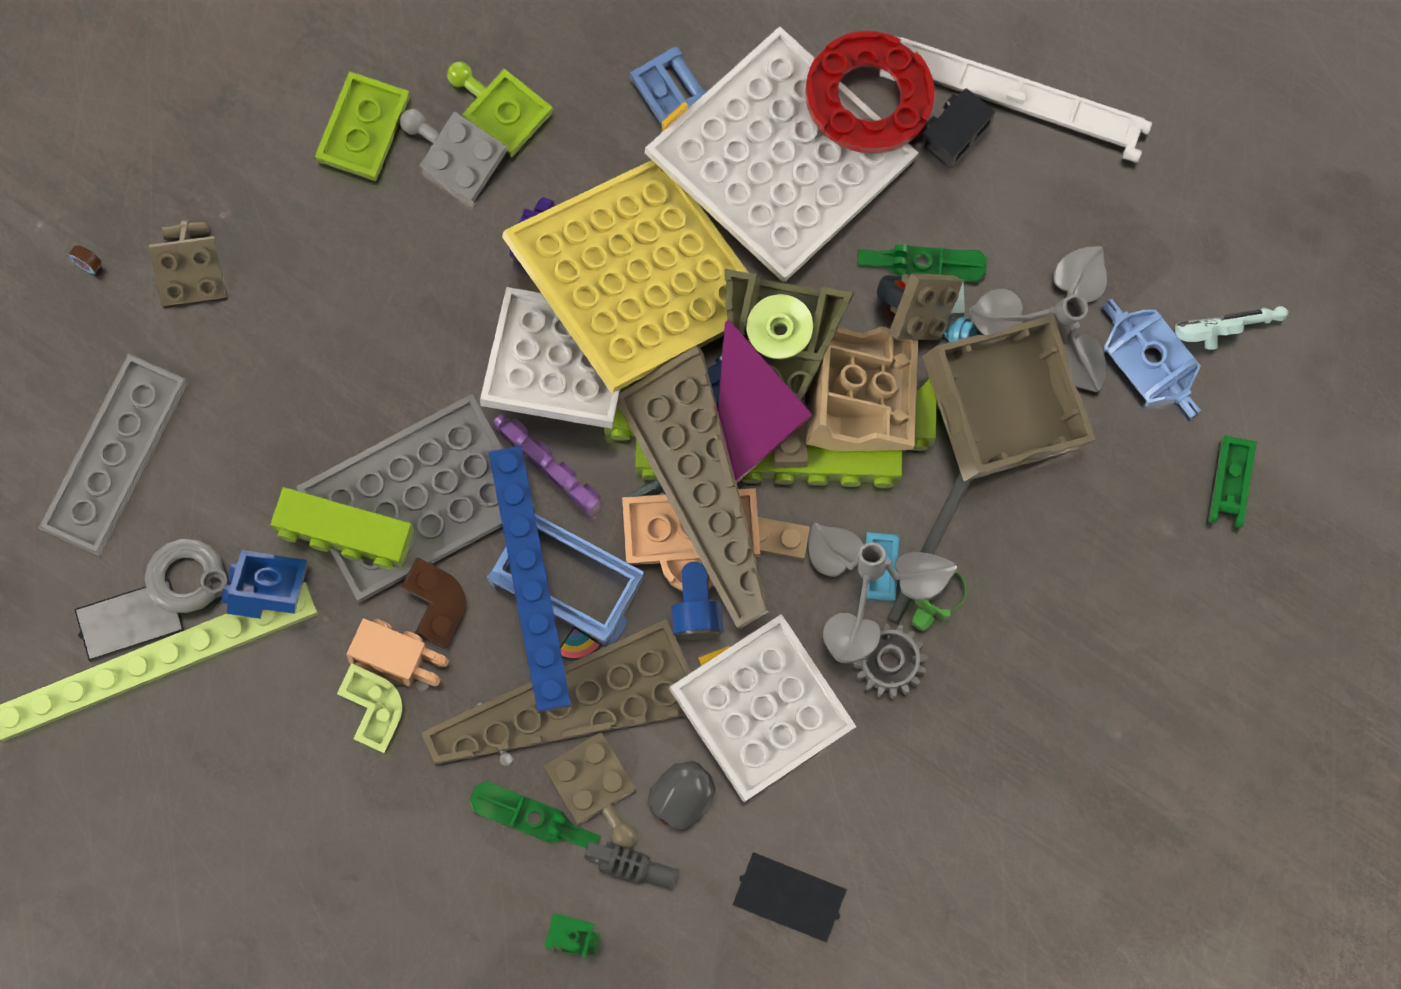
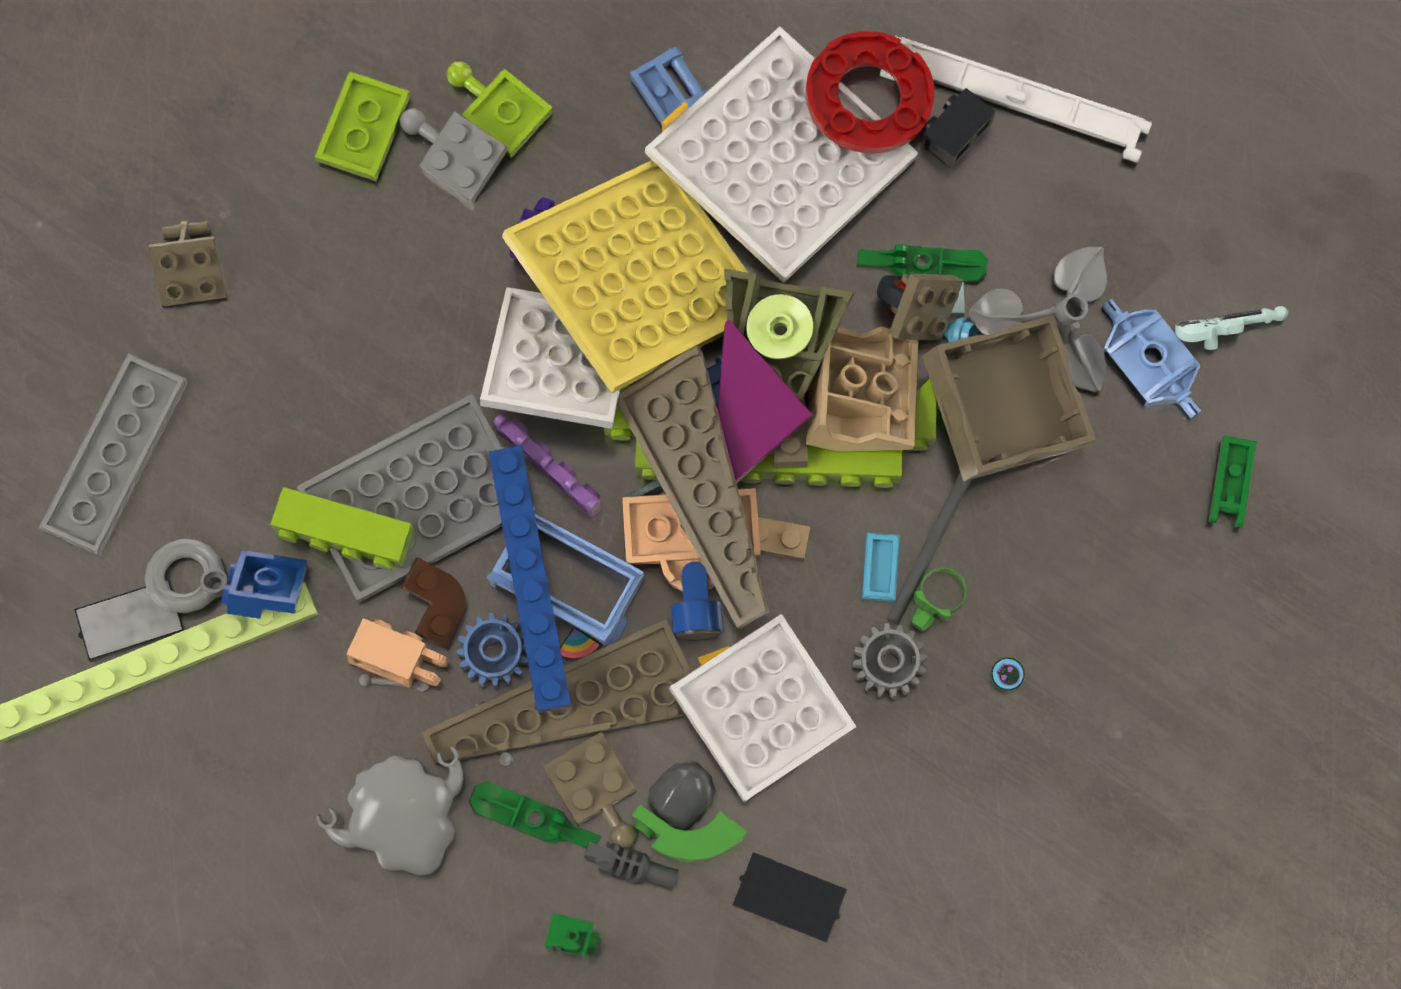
(84, 259): reddish brown tile -> none
(382, 702): yellowish green plate -> none
(401, 814): none -> light grey piece
(482, 636): none -> medium blue gear
(690, 846): none -> bright green arch
(835, 549): light grey plant -> none
(1007, 674): none -> tile

